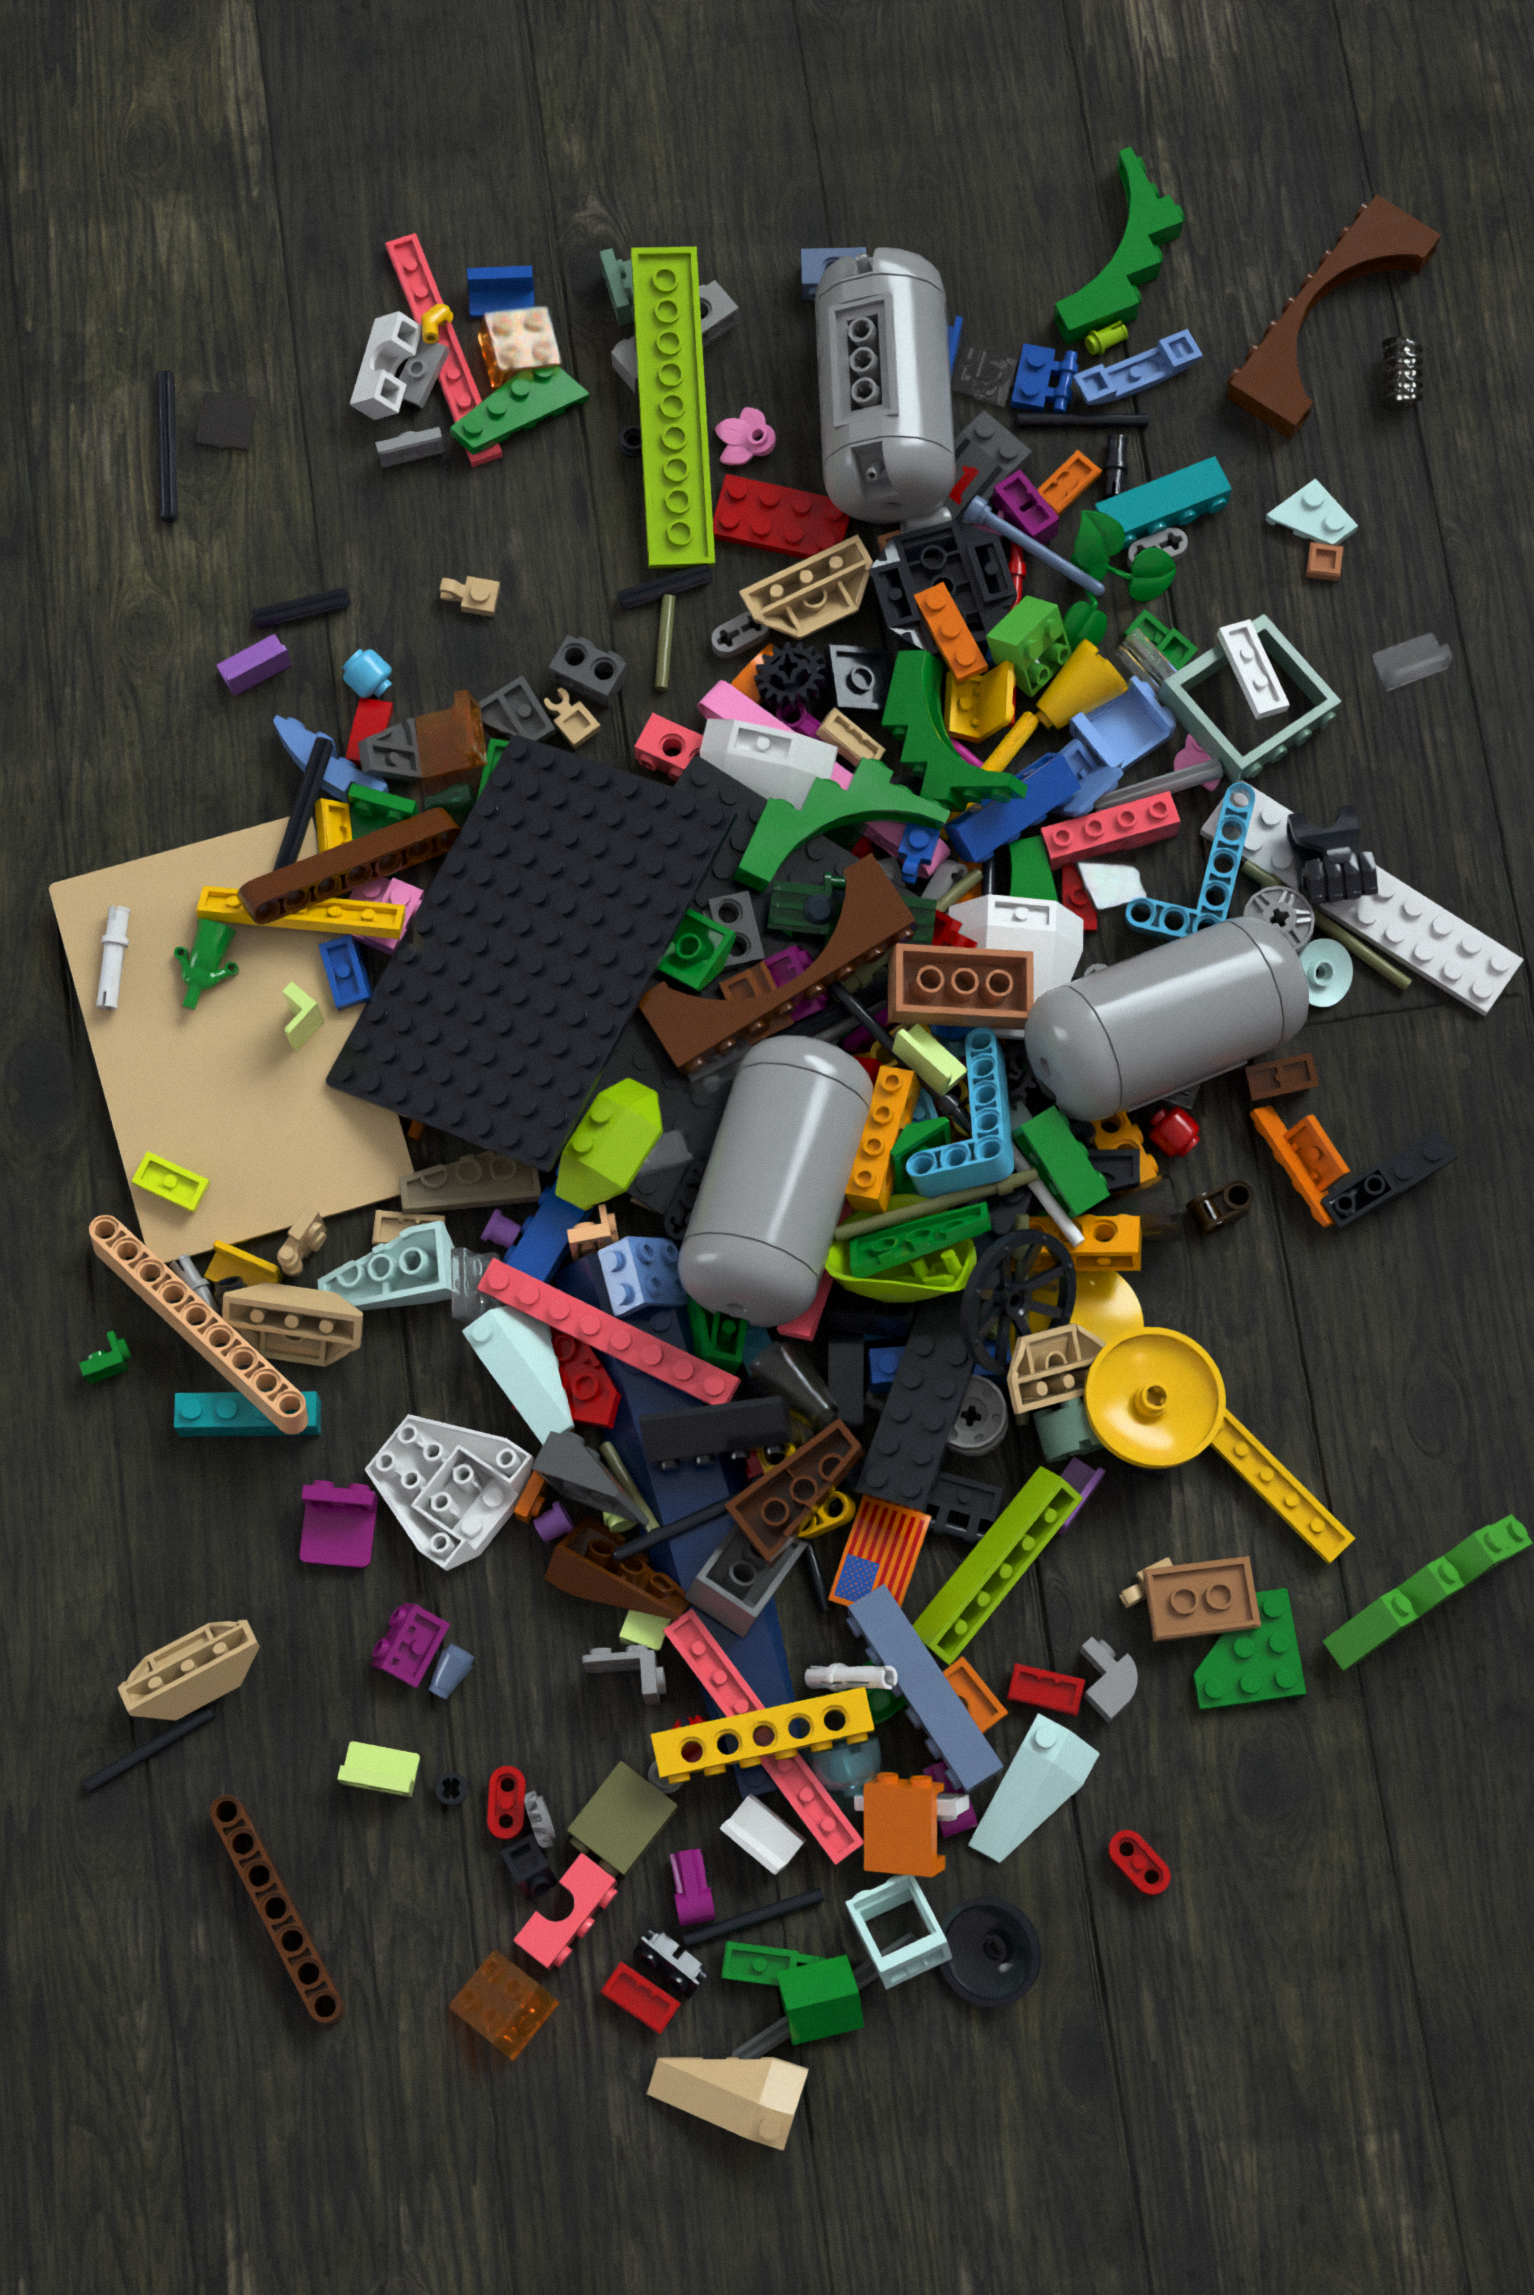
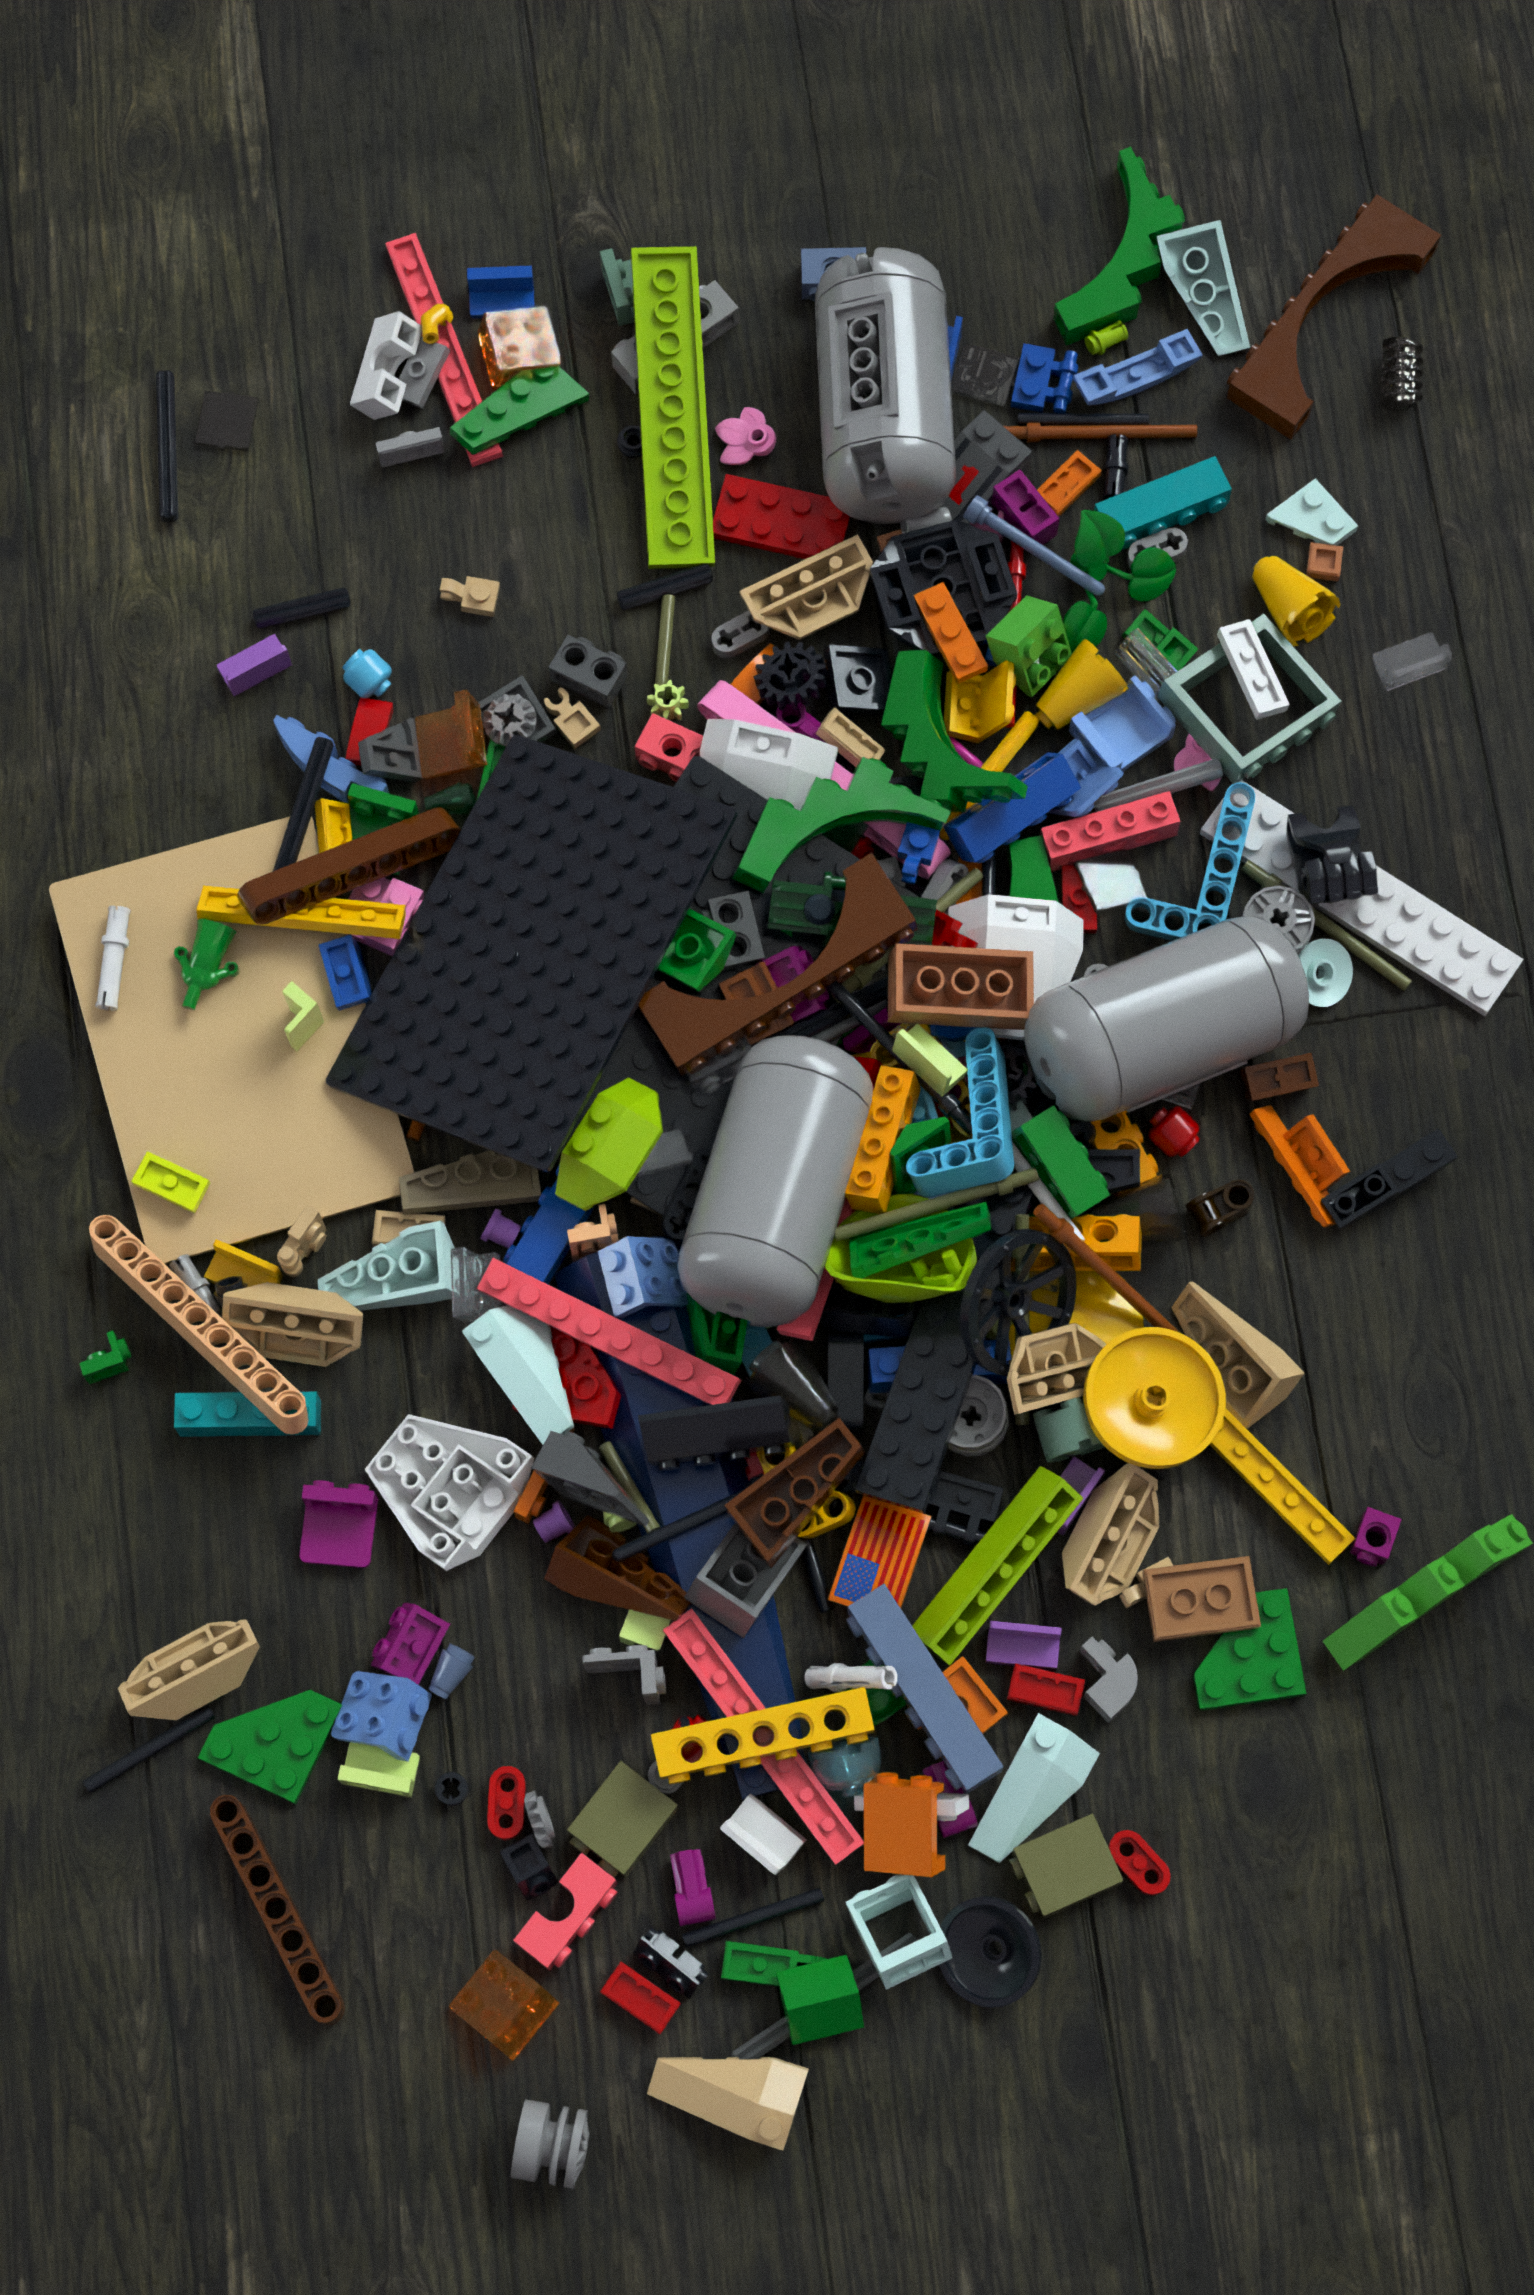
(274, 1743): none -> green plate
(382, 1713): none -> medium blue bracket
(522, 711): none -> light grey gear
(549, 2144): none -> light grey wheel
(664, 692): none -> yellowish green gear
(1023, 1645): none -> medium lavender panel
(1034, 432): none -> dark orange bar
(1064, 1233): none -> dark orange bar
(1065, 1867): none -> olive brick
(1112, 1535): none -> tan wedge
(1203, 276): none -> light aqua wedge
(1252, 1367): none -> tan wedge
(1294, 600): none -> yellow cone
(1385, 1526): none -> magenta brick

